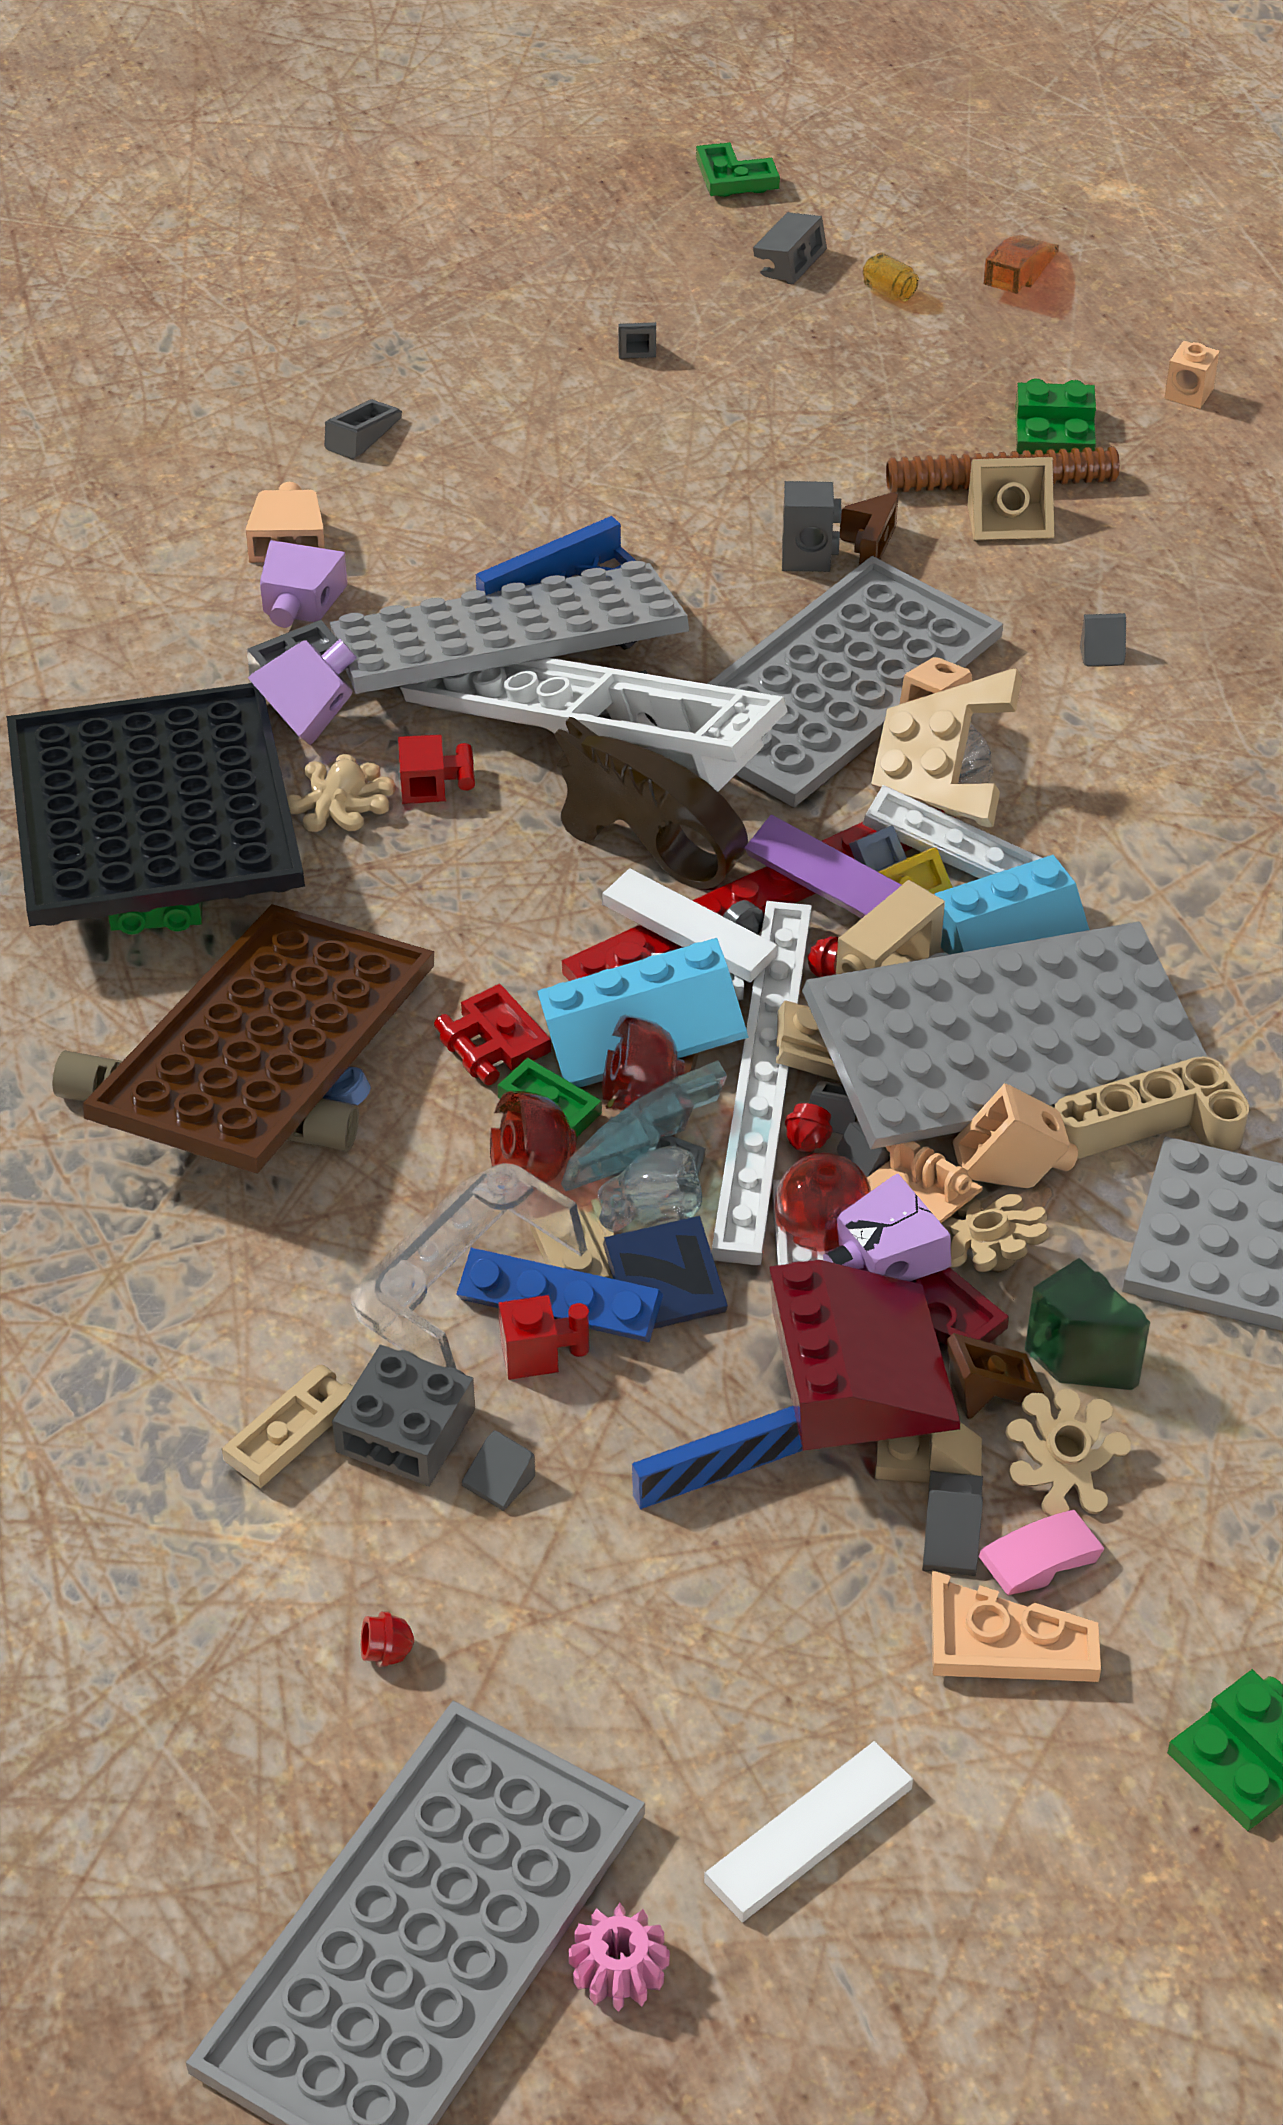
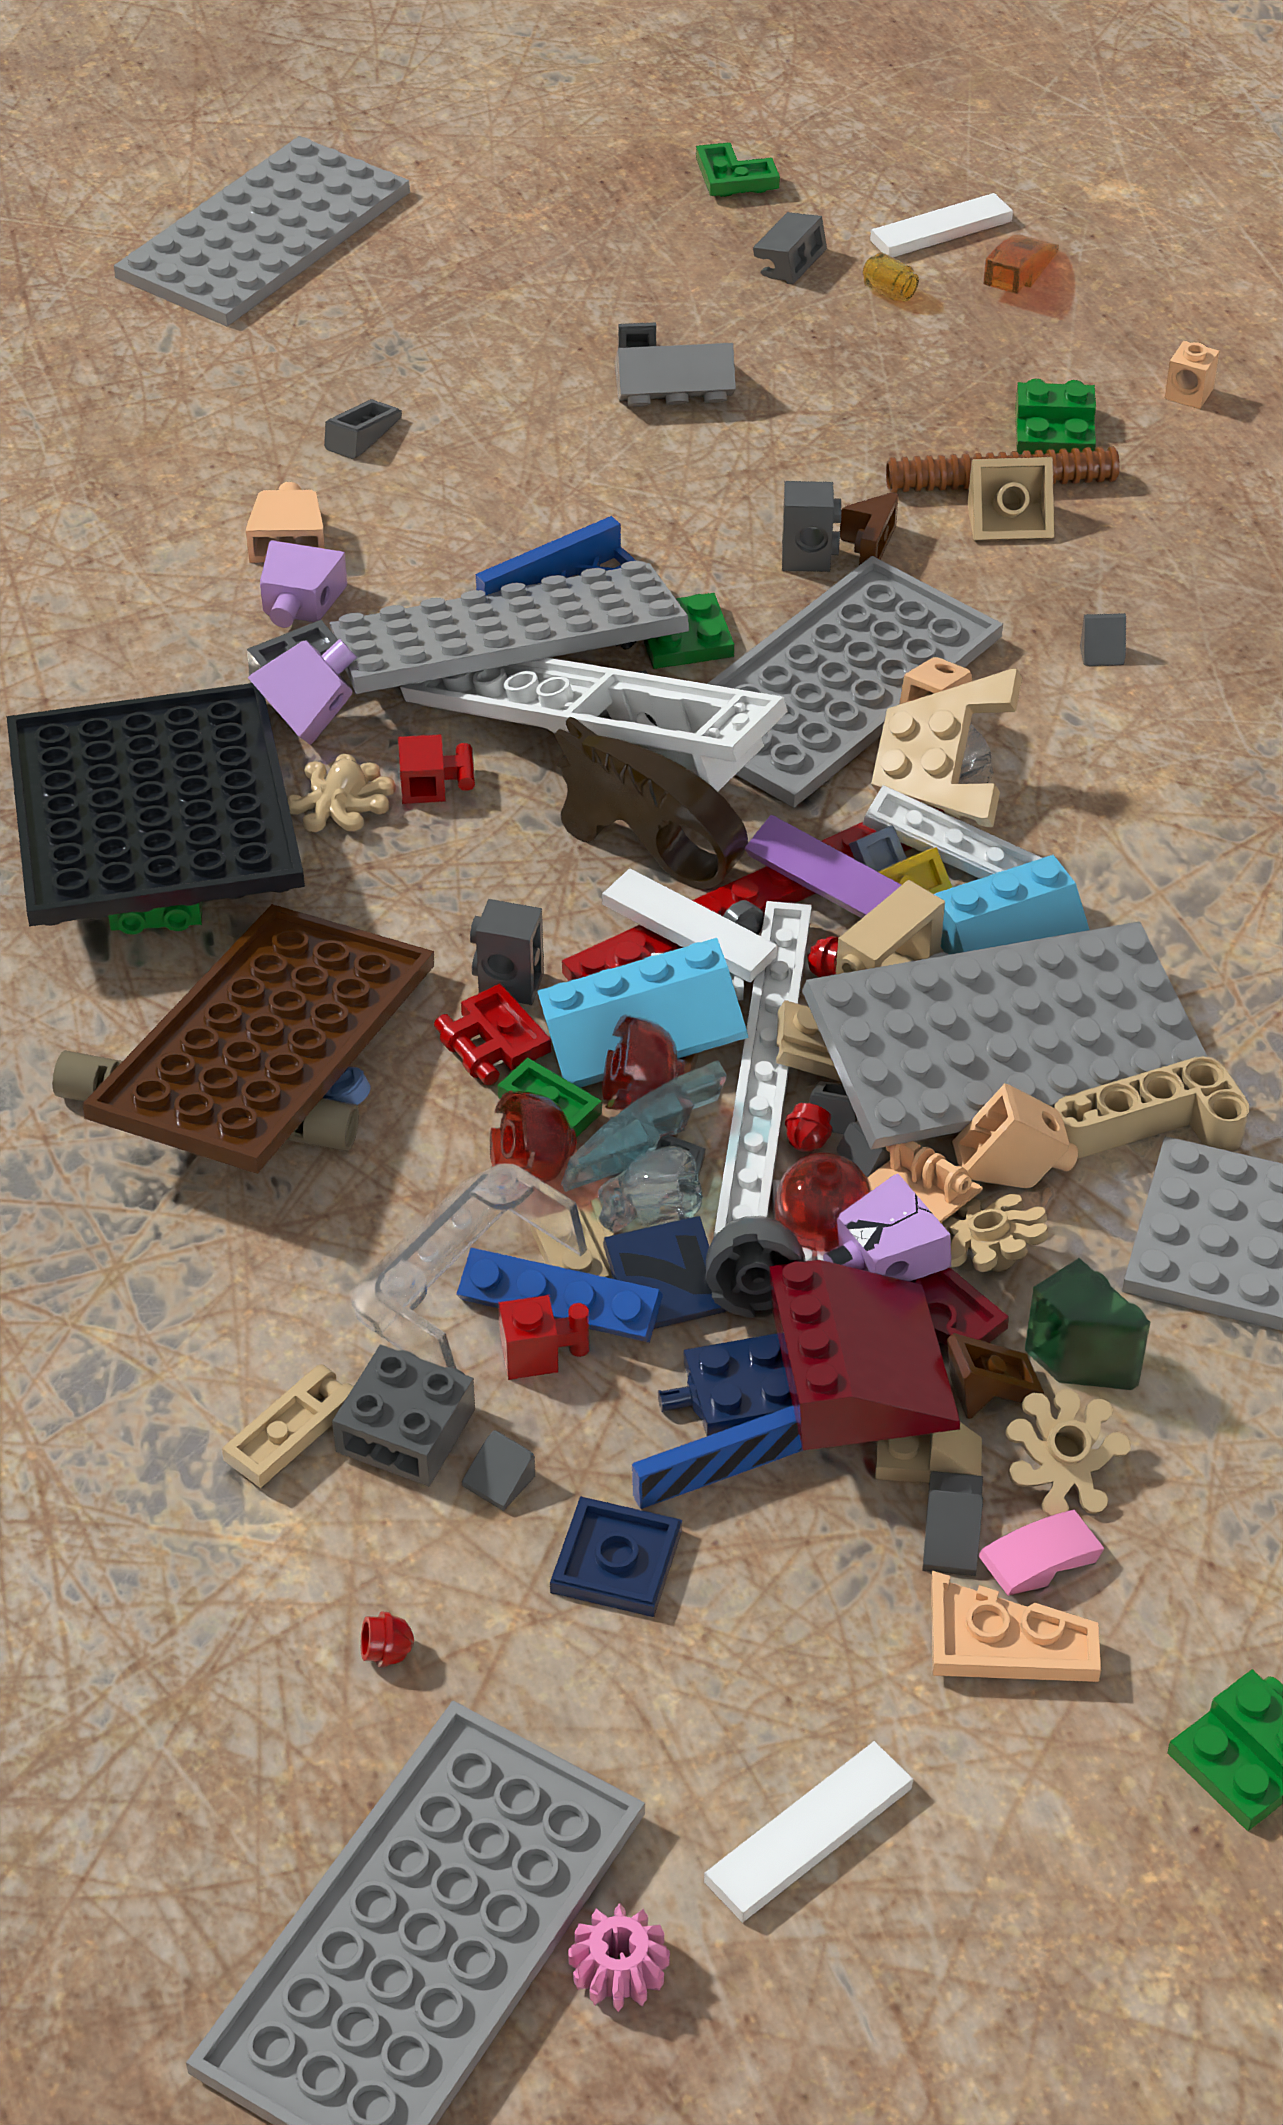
(262, 230): none -> light grey plate
(509, 949): none -> dark grey brick
(616, 1556): none -> dark blue tile
(675, 373): none -> light grey slope
(705, 640): none -> green plate
(732, 1383): none -> dark blue plate
(741, 1261): none -> dark grey cylinder
(941, 225): none -> white tile

